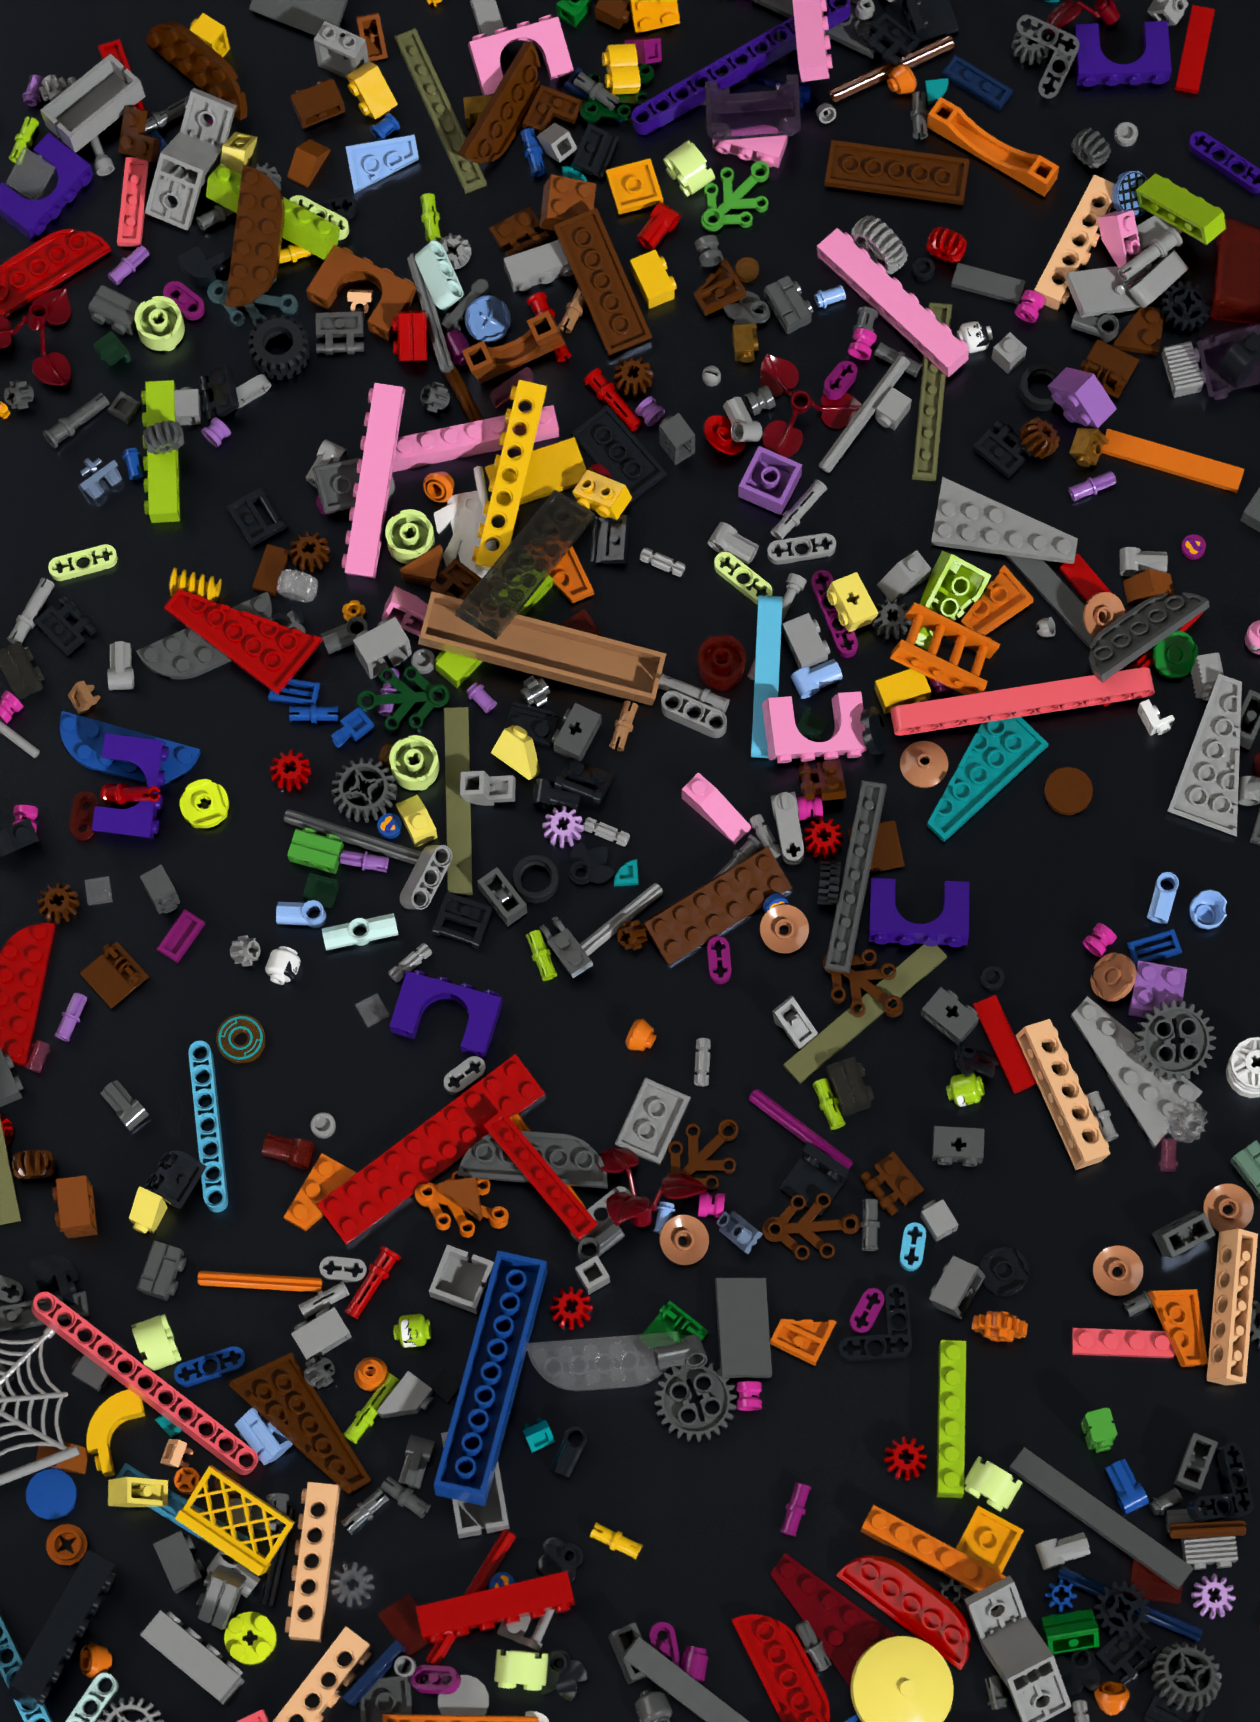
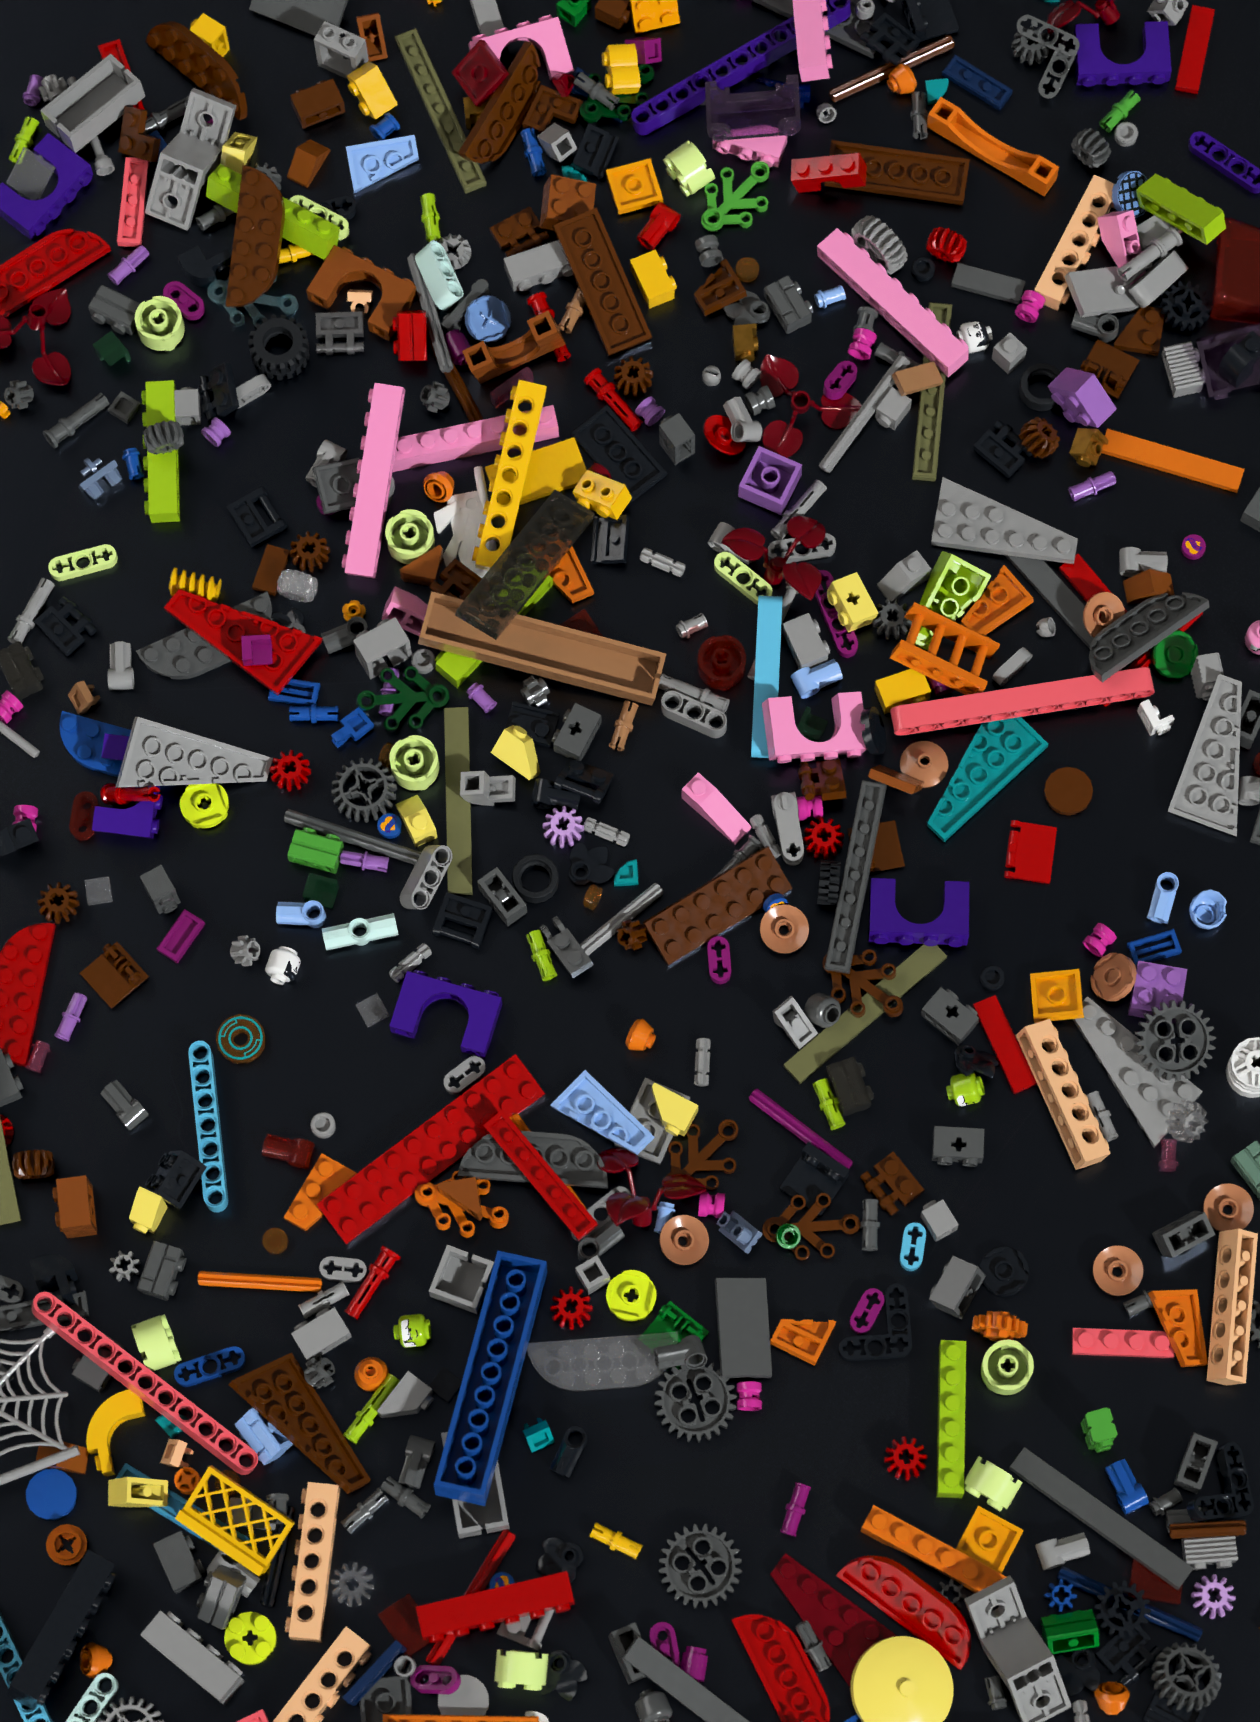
(118, 1266): none -> light grey gear
(176, 757): none -> light grey wing
(257, 650): none -> magenta panel
(275, 1240): none -> clear orange tile
(480, 73): none -> dark red plate
(564, 83): none -> dark red tile
(592, 897): none -> clear orange tile
(599, 1111): none -> light blue wing
(639, 1307): none -> neon yellow plate
(674, 1110): none -> light yellow slope
(681, 1579): none -> dark grey gear
(691, 625): none -> light grey pin
(746, 374): none -> light grey wheel
(794, 1238): none -> green plate
(802, 576): none -> dark red plant
(822, 1010): none -> dark grey head
(844, 169): none -> red arch
(895, 779): none -> dark orange tile
(917, 378): none -> medium nougat tile
(1012, 666): none -> light grey beam
(1017, 1357): none -> yellowish green brick
(1030, 852): none -> red piece
(1056, 995): none -> light orange plate
(1119, 111): none -> bright green pin

